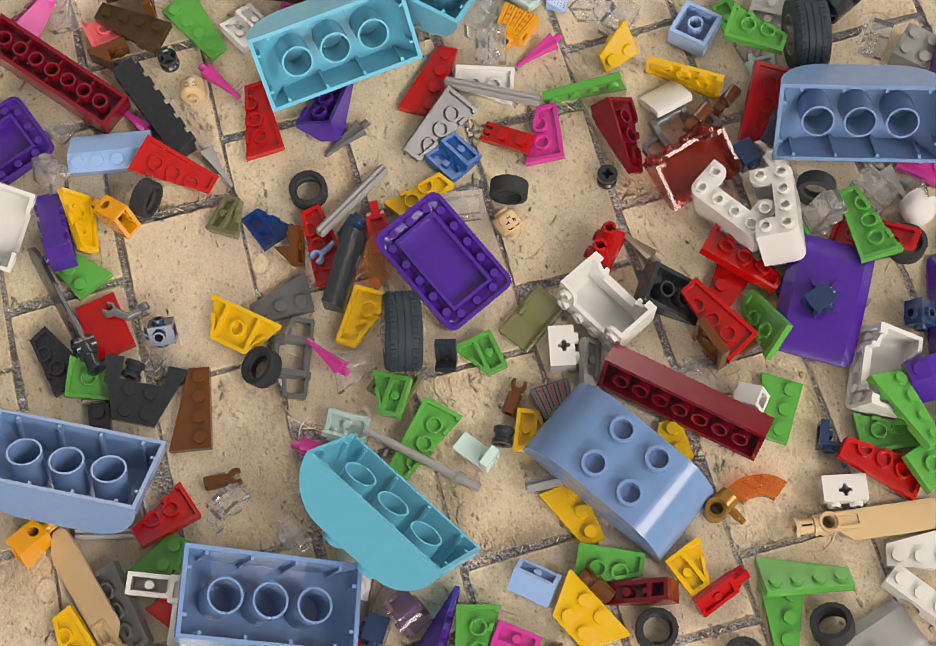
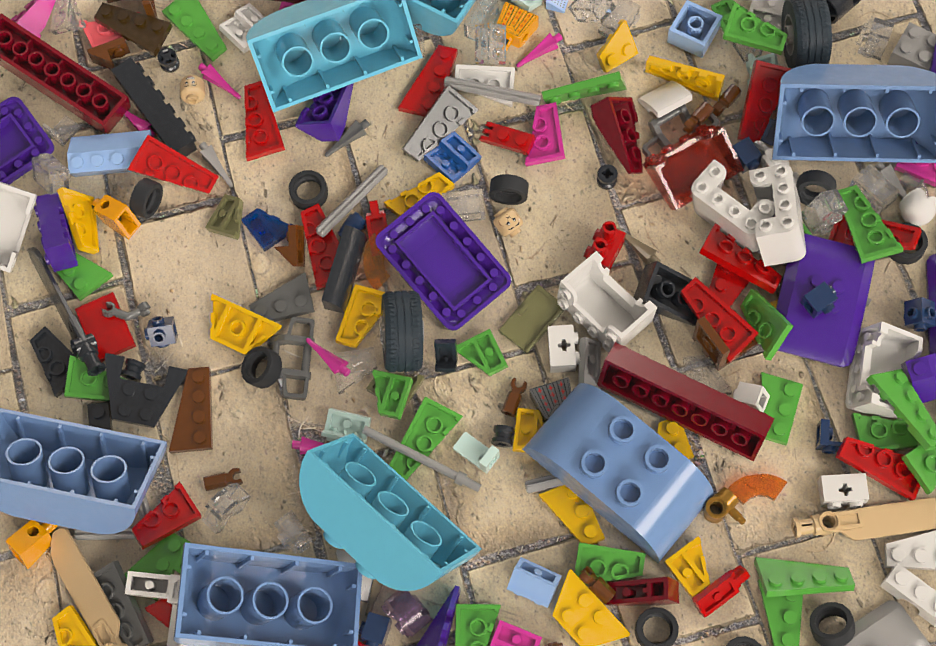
(314, 253): medium blue hand -> none

